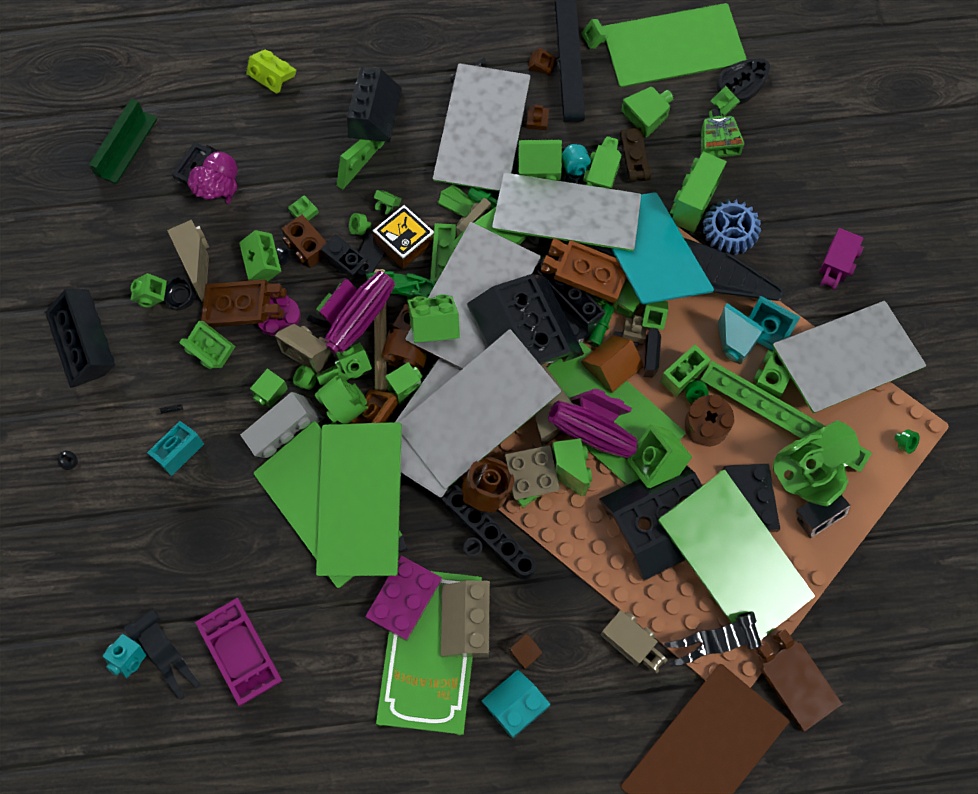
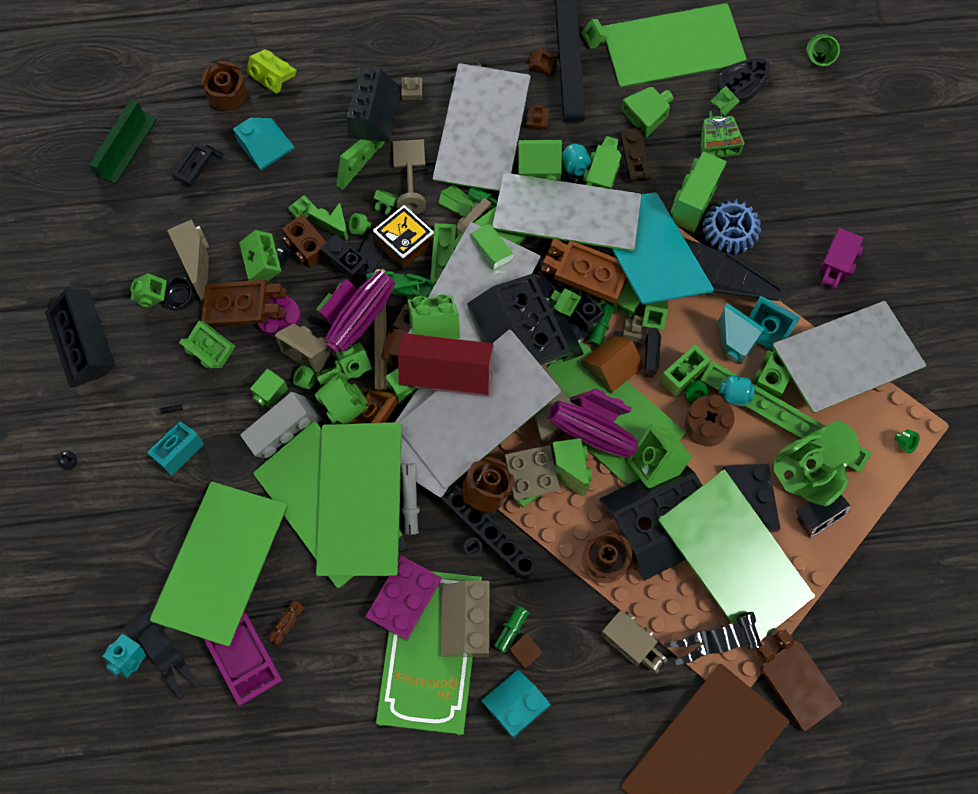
(214, 177): magenta hair -> none
(219, 564): none -> bright green piece
(224, 86): none -> reddish brown brick
(262, 141): none -> teal slope
(286, 623): none -> reddish brown axle
(331, 223): none -> bright green slope
(409, 154): none -> dark tan piece
(410, 506): none -> light grey pin
(412, 88): none -> dark tan tile
(445, 364): none -> dark red slope
(492, 246): none -> bright green slope
(511, 629): none -> green axle
(565, 301): none -> bright green tile
(612, 545): none -> reddish brown brick
(737, 390): none -> teal head
(823, 44): none -> bright green helmet

